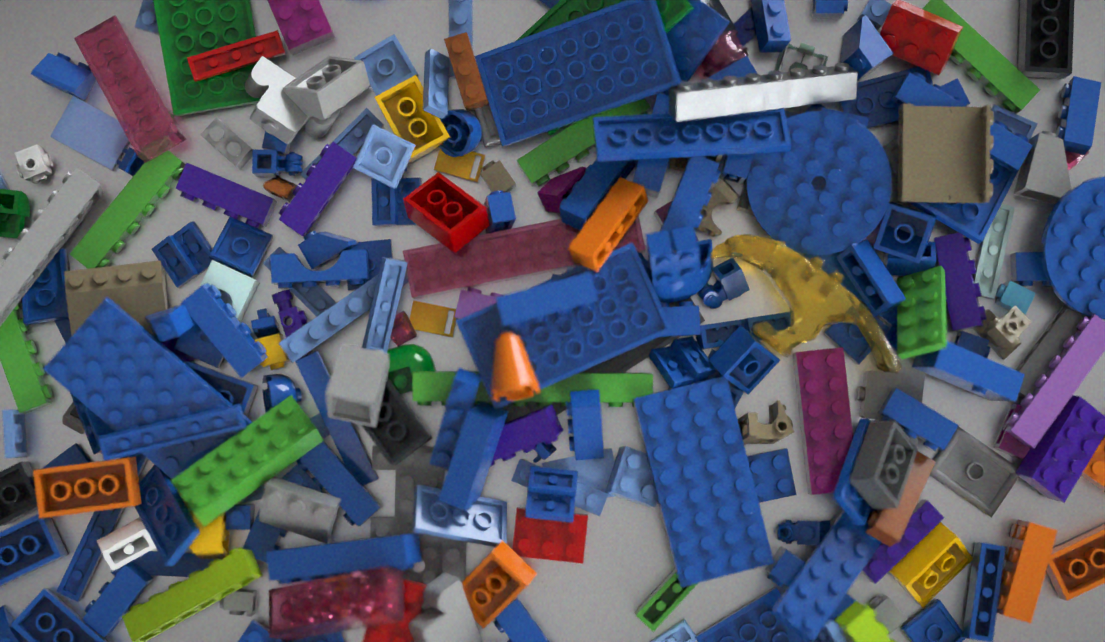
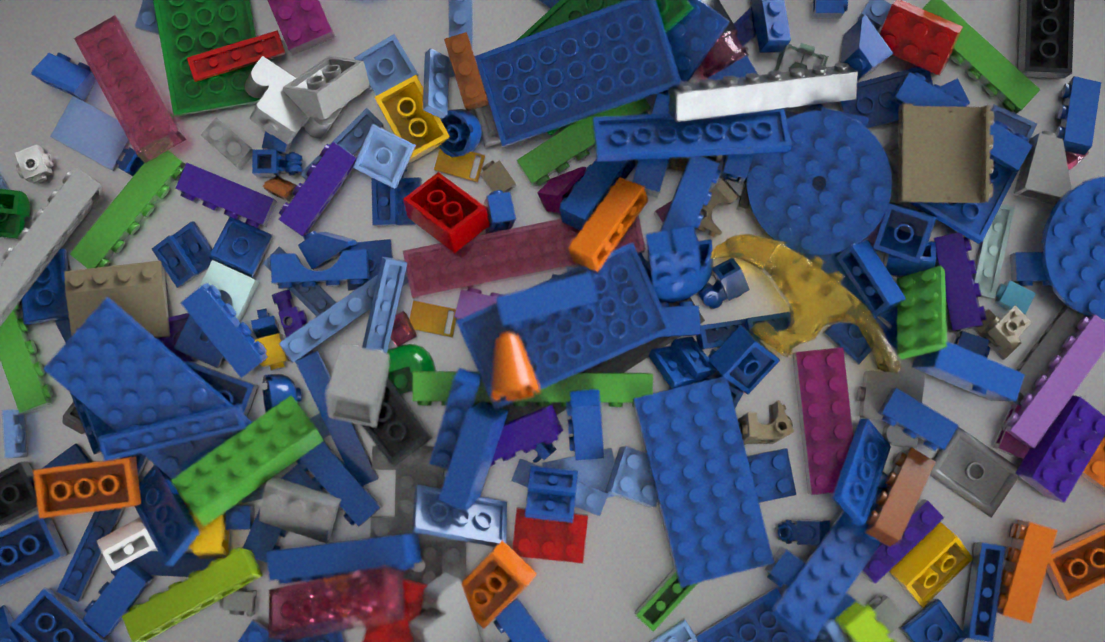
(169, 322): blue slope -> none
(883, 464): dark grey brick -> none

